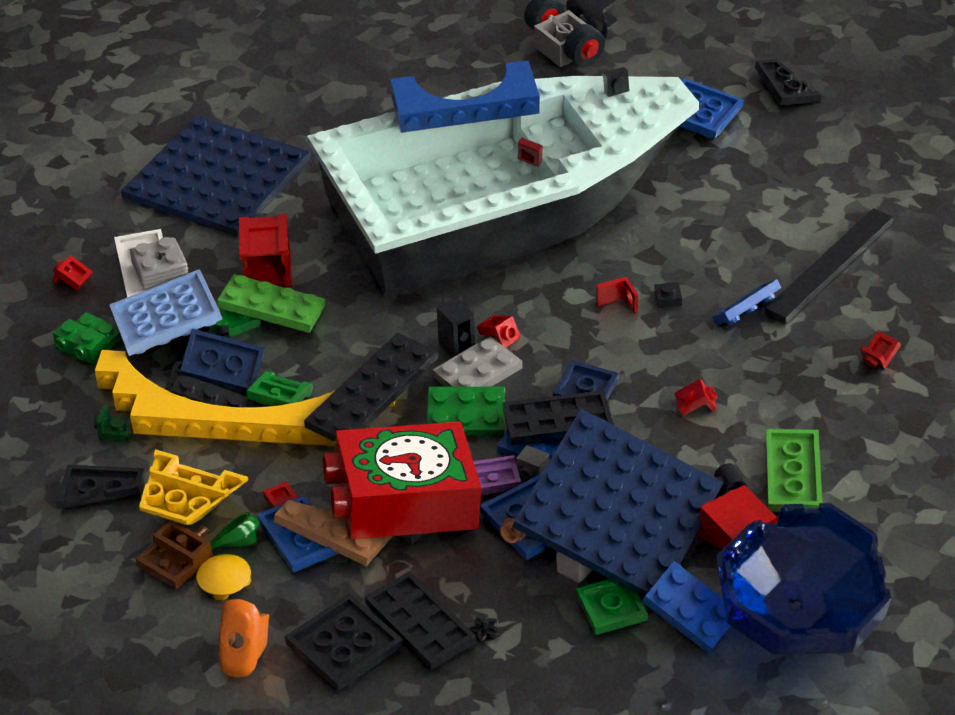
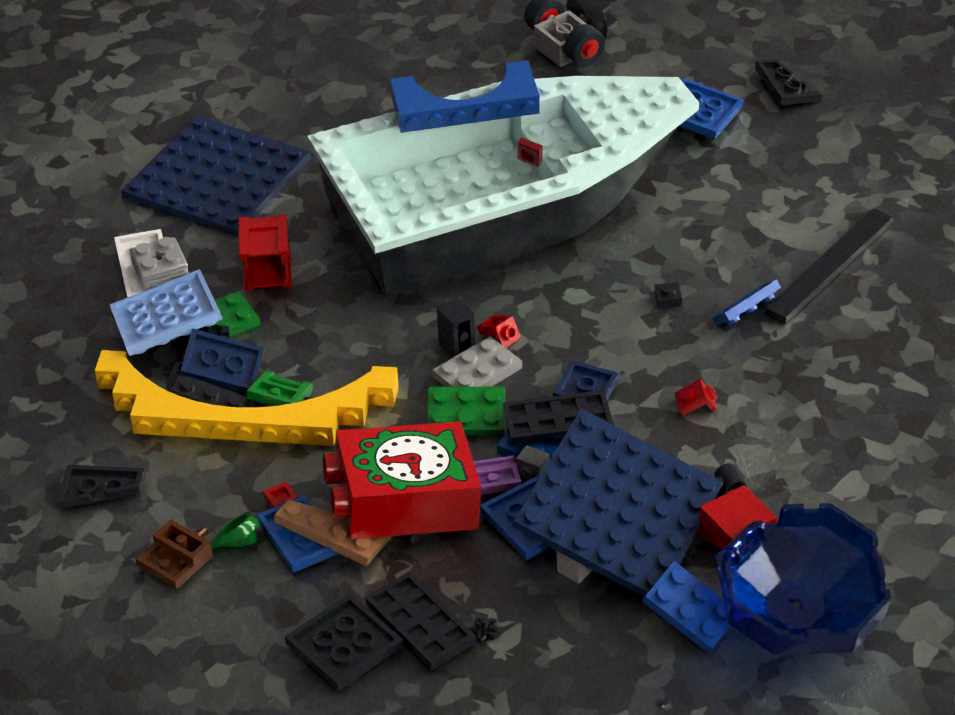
(72, 273): red bracket -> none
(86, 337): green plate -> none
(112, 427): dark green bracket -> none
(183, 491): yellow wedge -> none
(223, 575): yellow dish -> none
(241, 618): orange piece -> none
(271, 303): bright green plate -> none
(372, 387): black plate -> none
(509, 533): nougat plate -> none
(610, 606): green plate -> none
(616, 81): black plate -> none
(617, 290): red bracket -> none
(793, 468): bright green plate -> none
(880, 350): red bracket -> none

